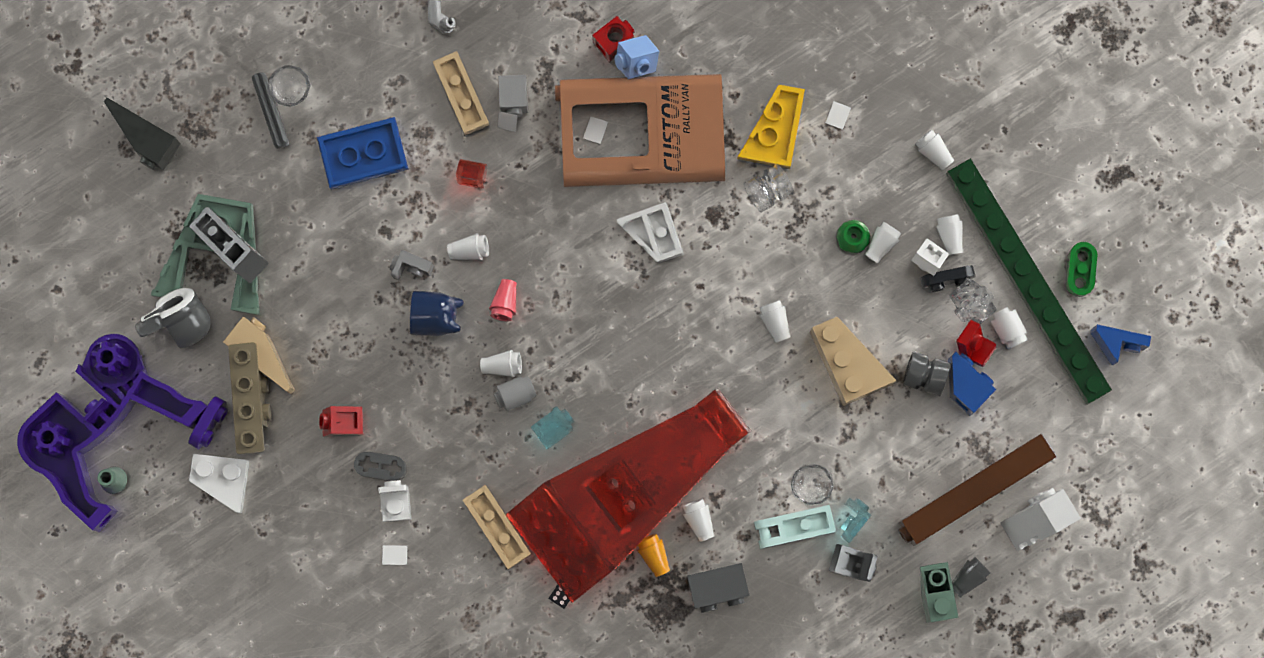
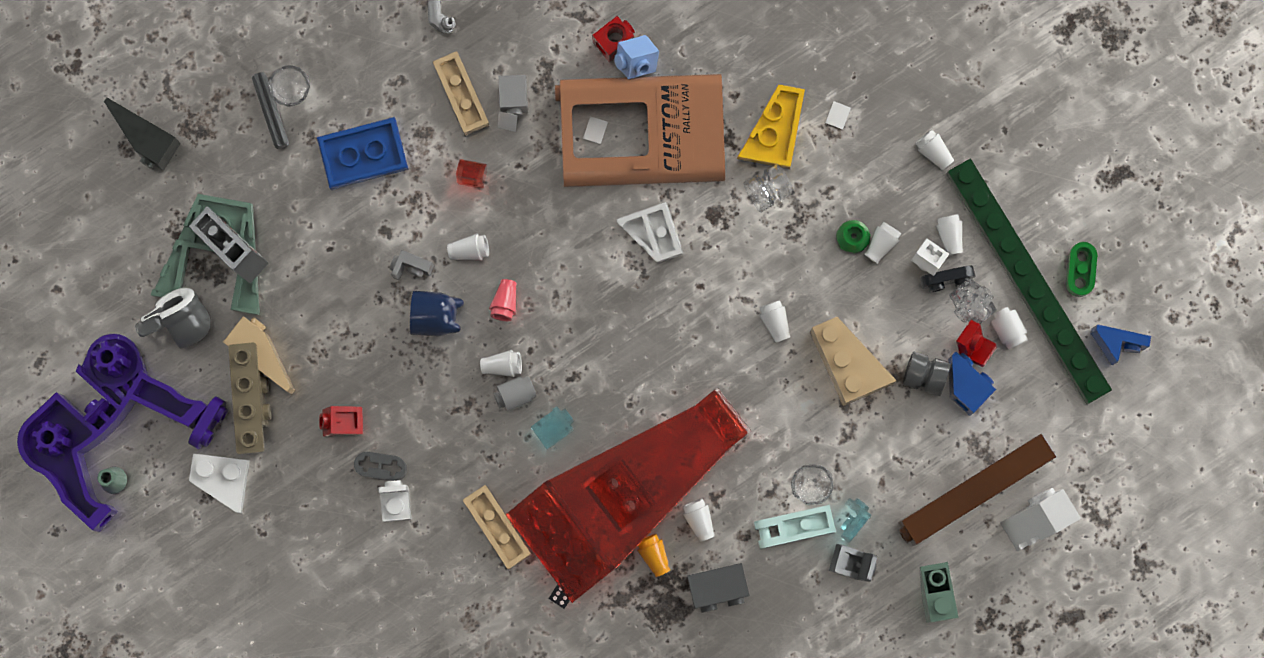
(394, 555): white sticker -> none
(969, 577): dark grey cone -> none

